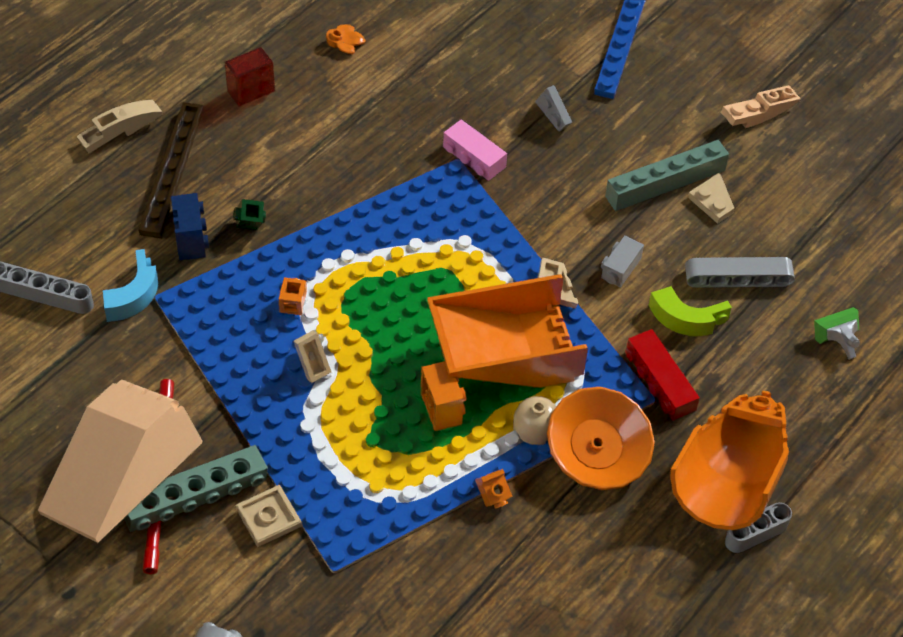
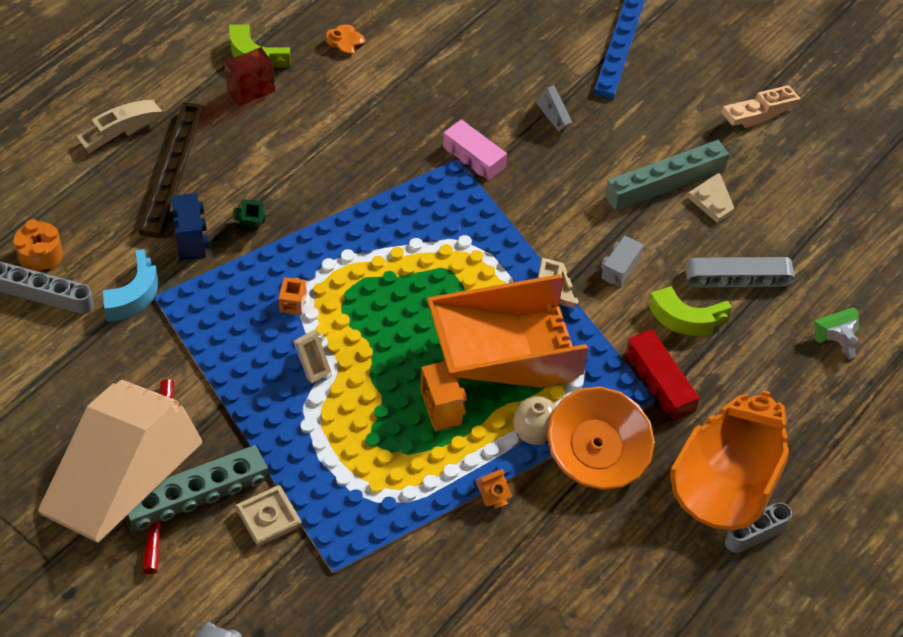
(38, 246): none -> orange brick
(241, 43): none -> lime arch

